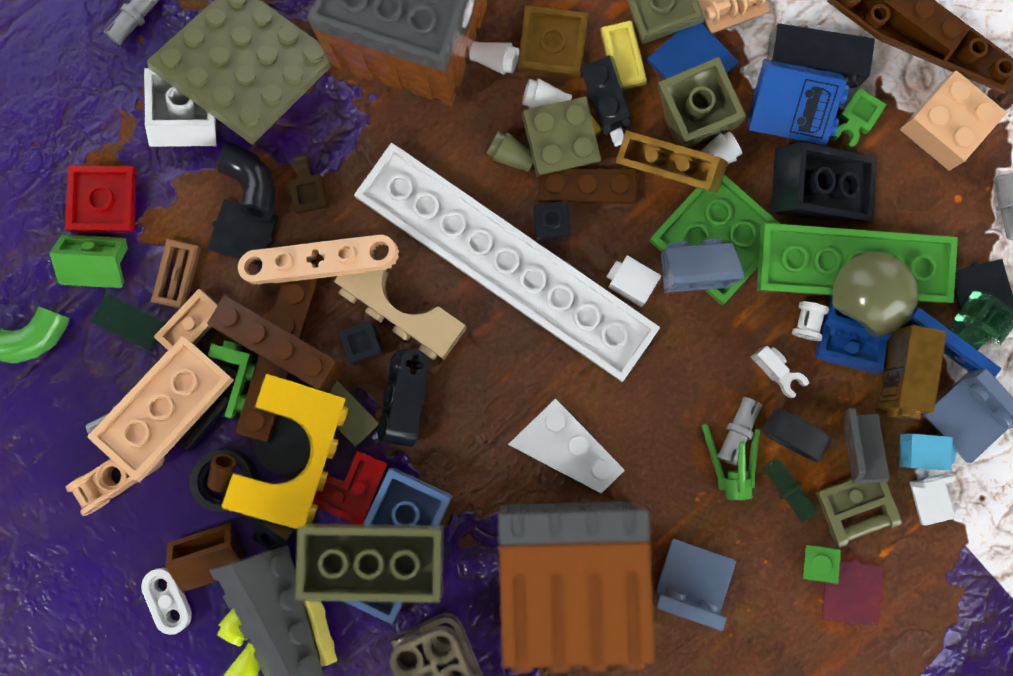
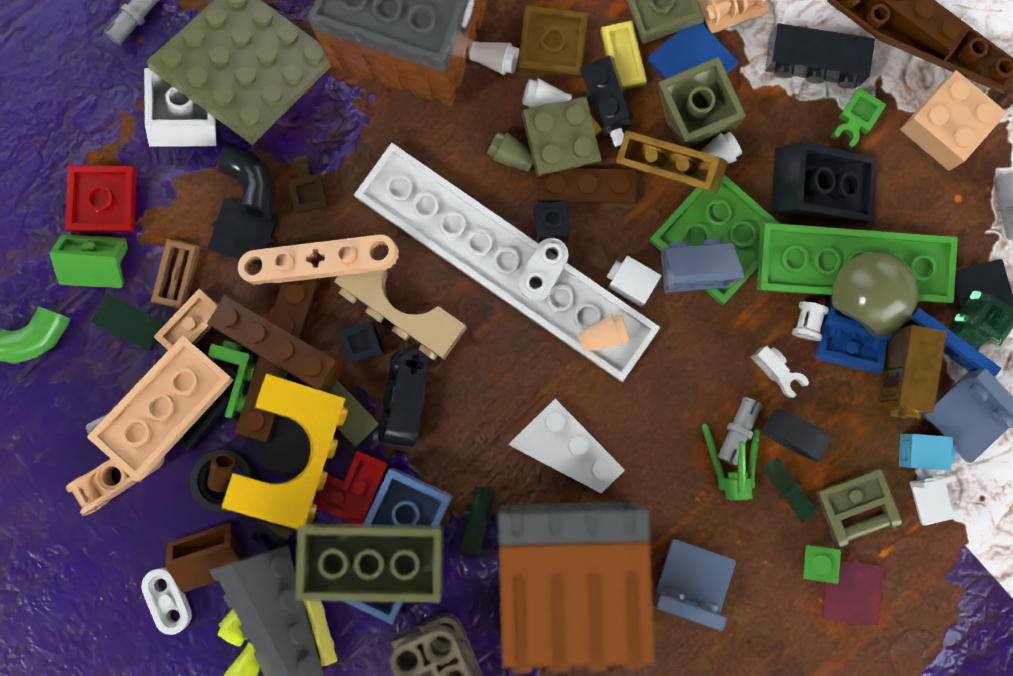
(478, 520): none -> clear green axle
(544, 269): none -> white plate
(604, 334): none -> light nougat cone
(797, 102): blue brick -> none
(865, 448): dark grey panel -> none

